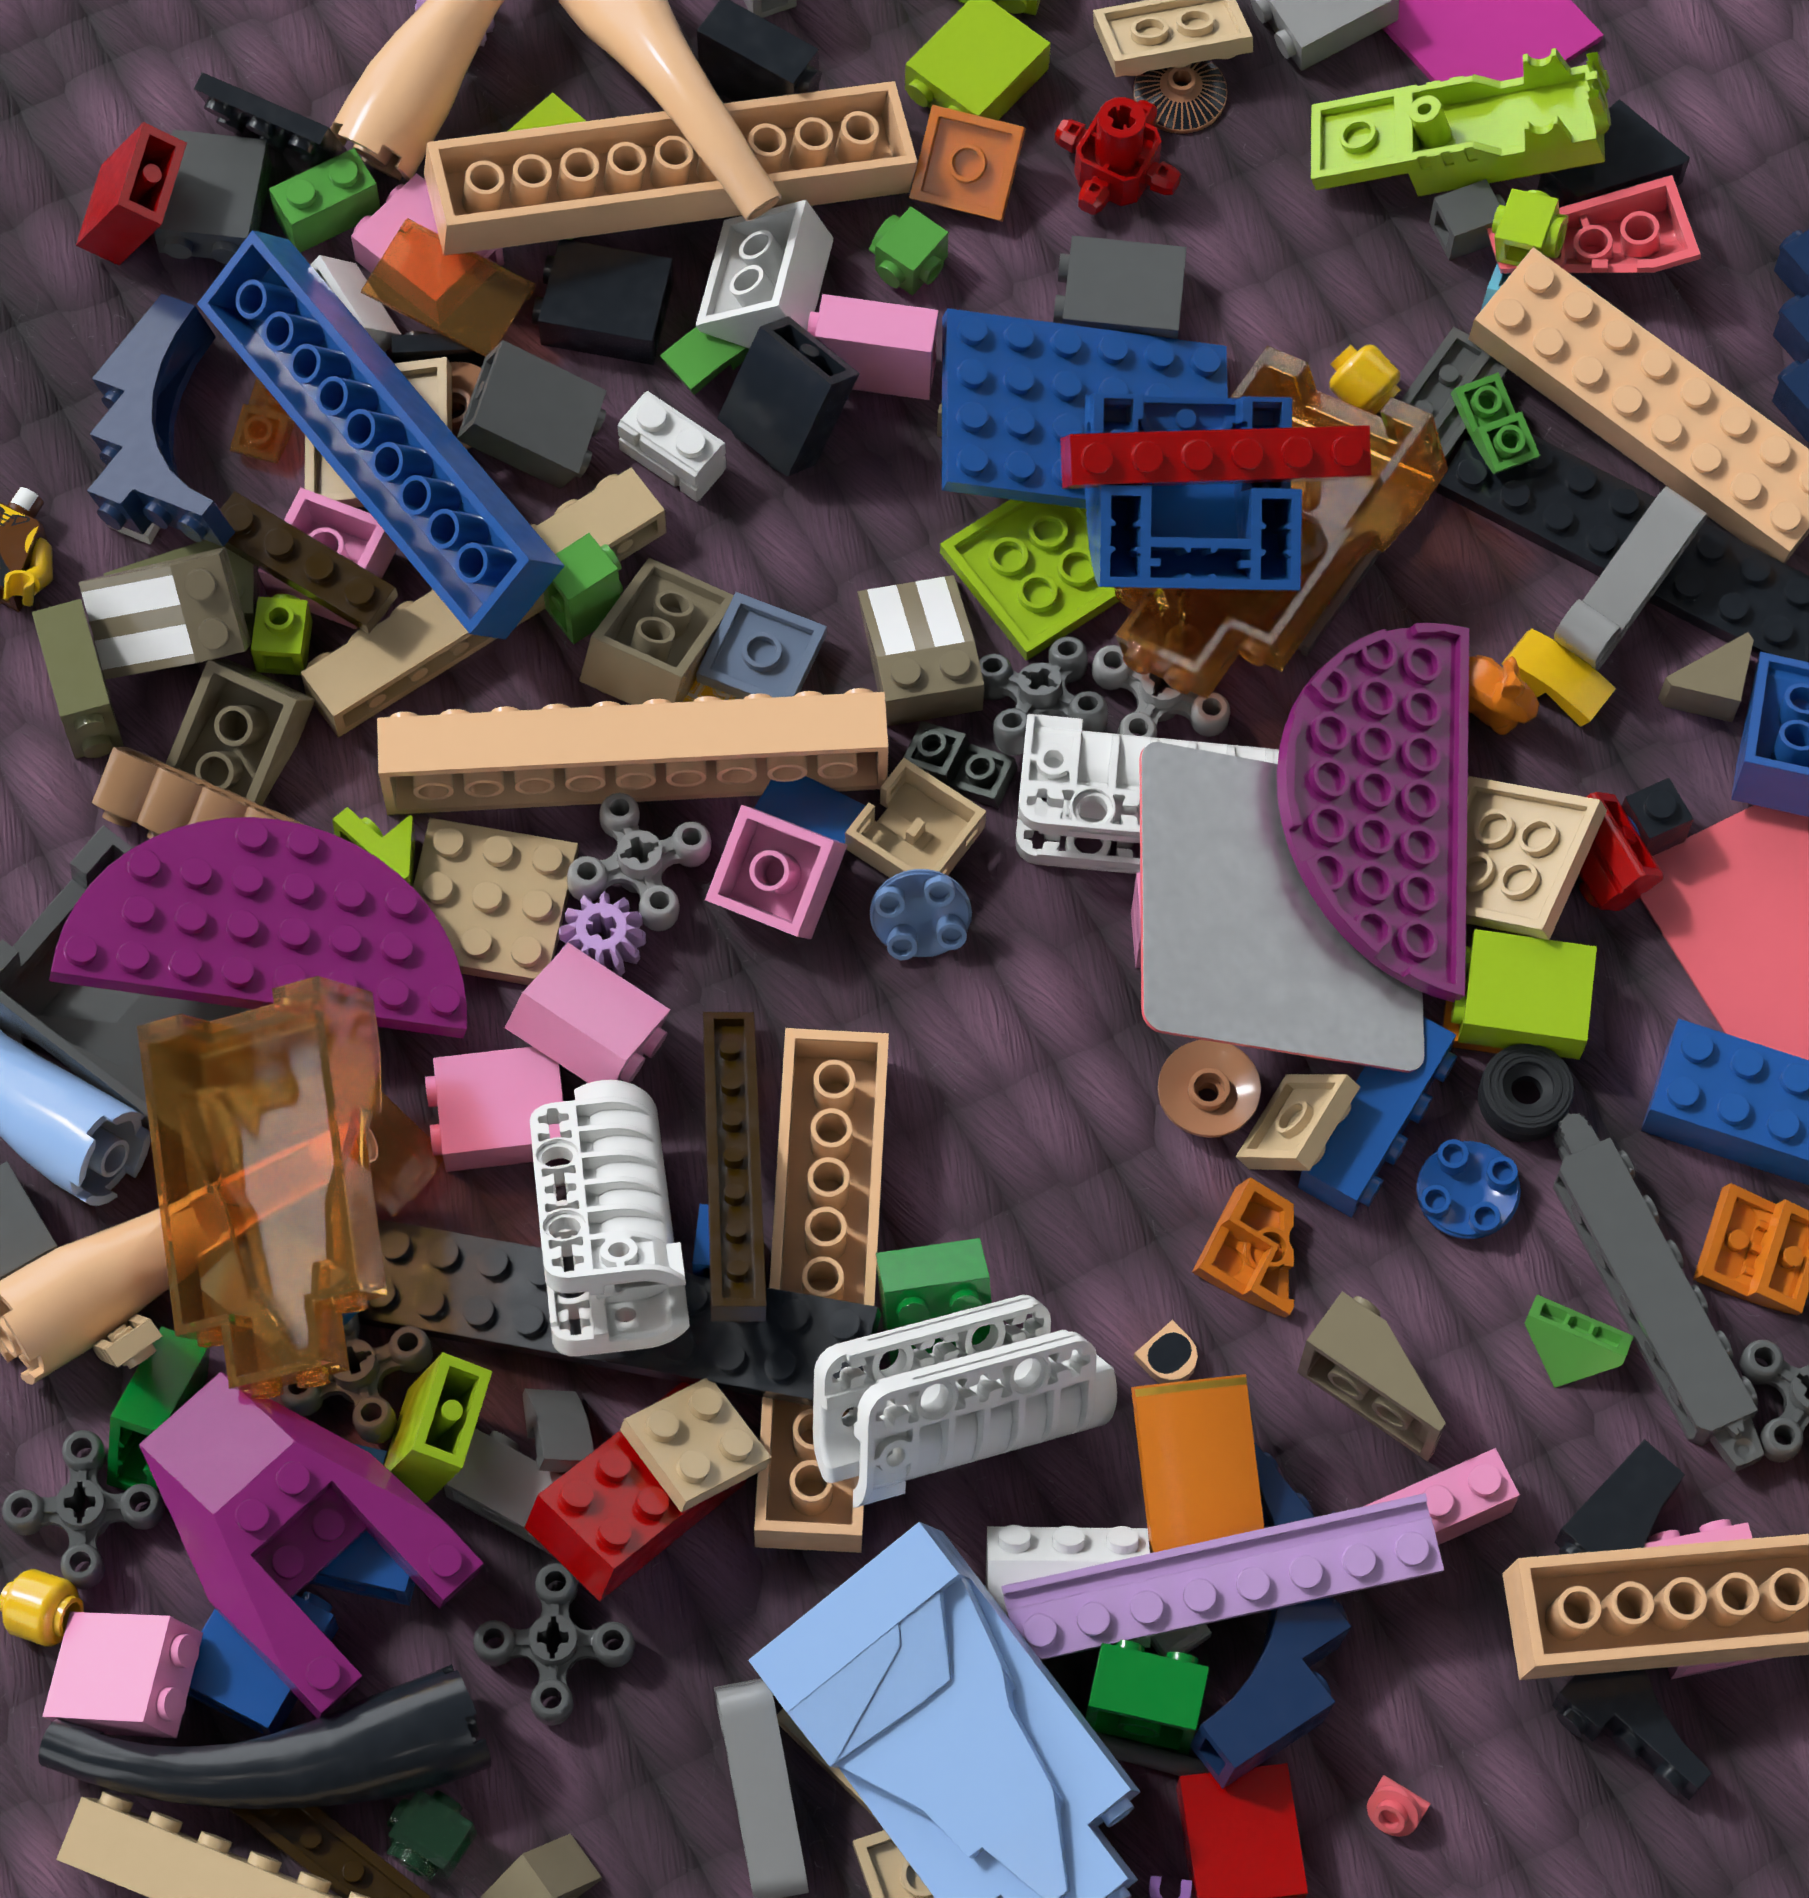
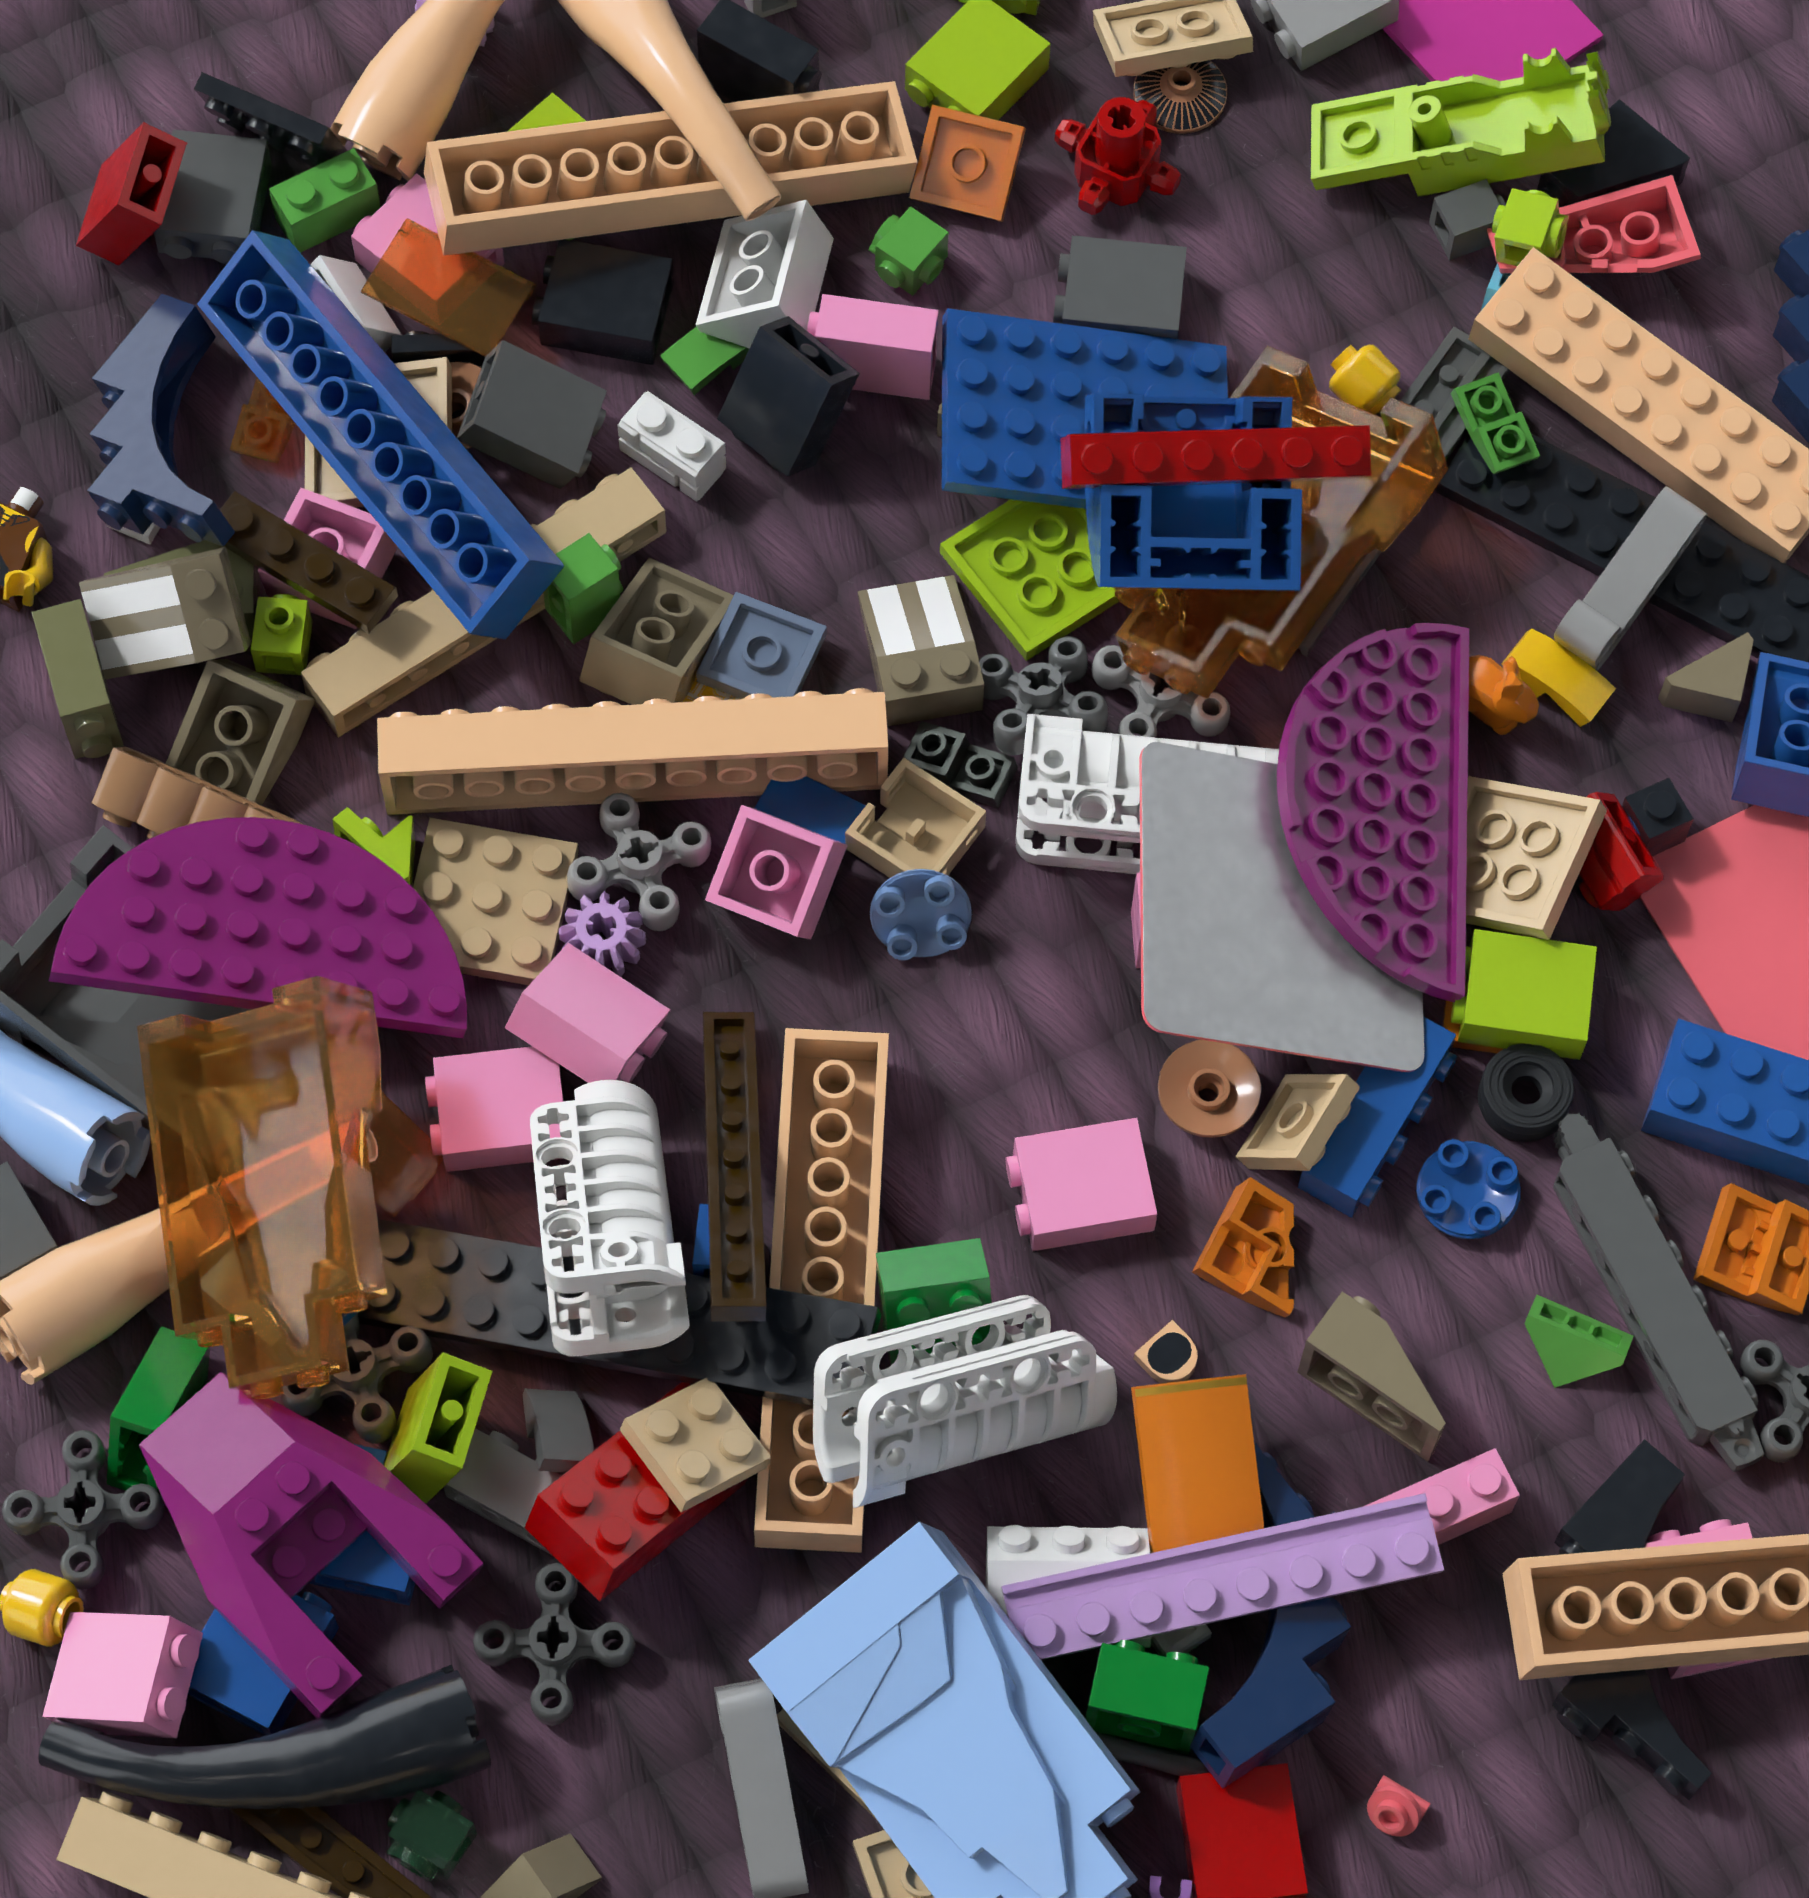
(128, 1343): tan plate -> none
(1082, 1184): none -> bright pink brick

